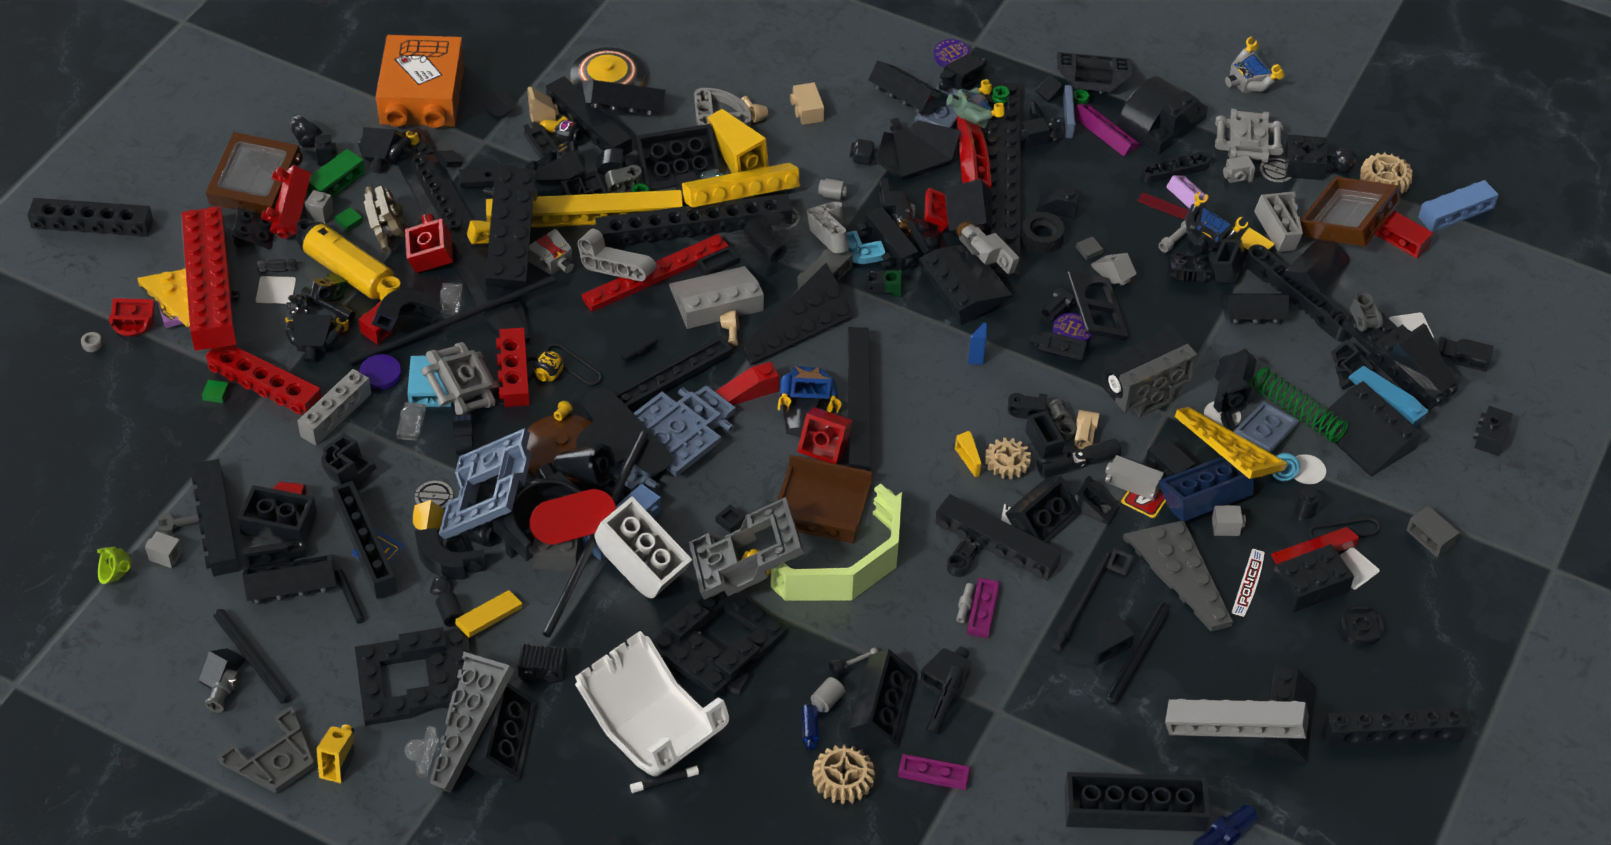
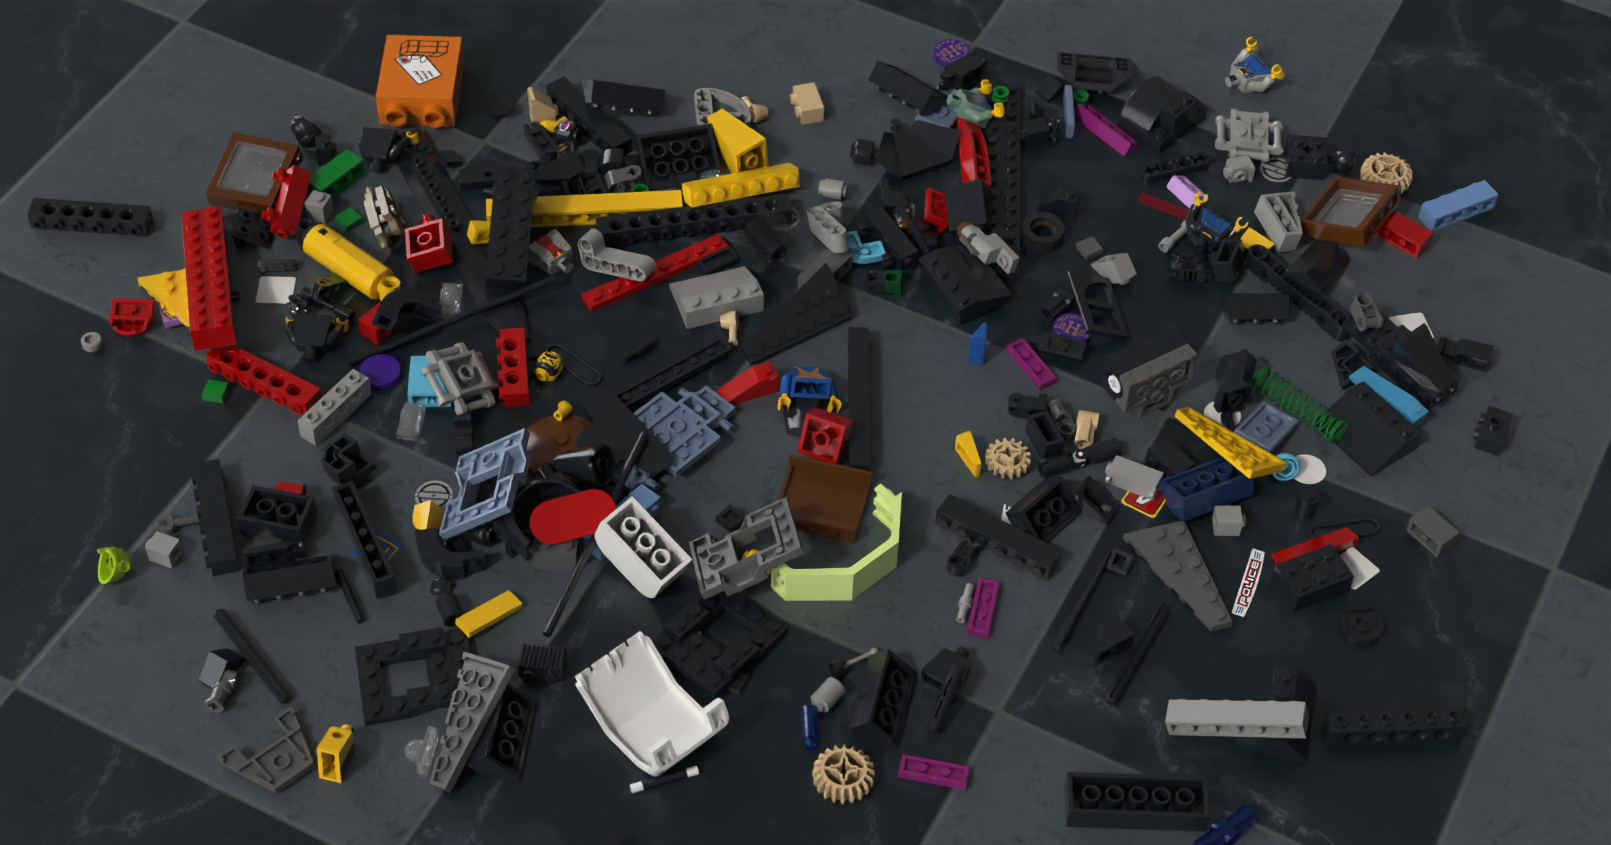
(608, 65): dish -> none
(1031, 364): none -> magenta tile

